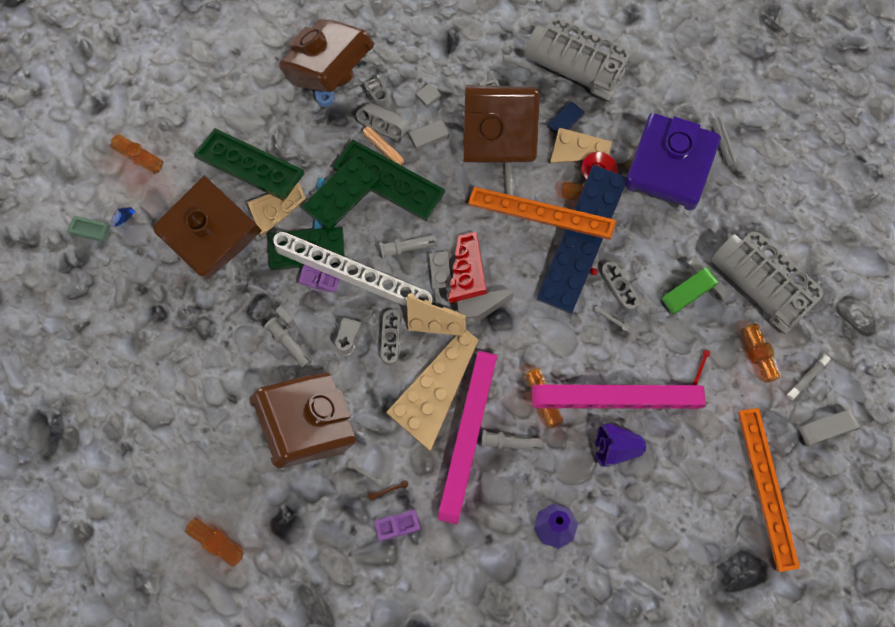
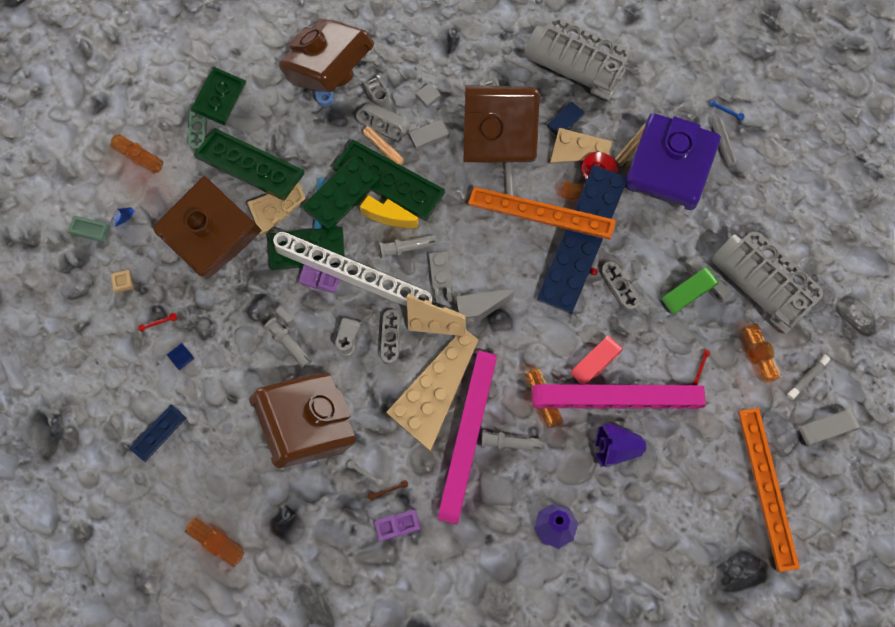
(122, 281): none -> tan tile
(158, 433): none -> dark blue tile
(173, 317): none -> red hinge
(180, 356): none -> clear blue tile
(201, 134): none -> sand green beam
(218, 96): none -> dark green plate
(388, 213): none -> yellow slope
(468, 270): wing -> none
(596, 361): none -> coral beam
(624, 327): light grey hinge -> none
(630, 148): none -> tan axle
(740, 116): none -> blue hinge

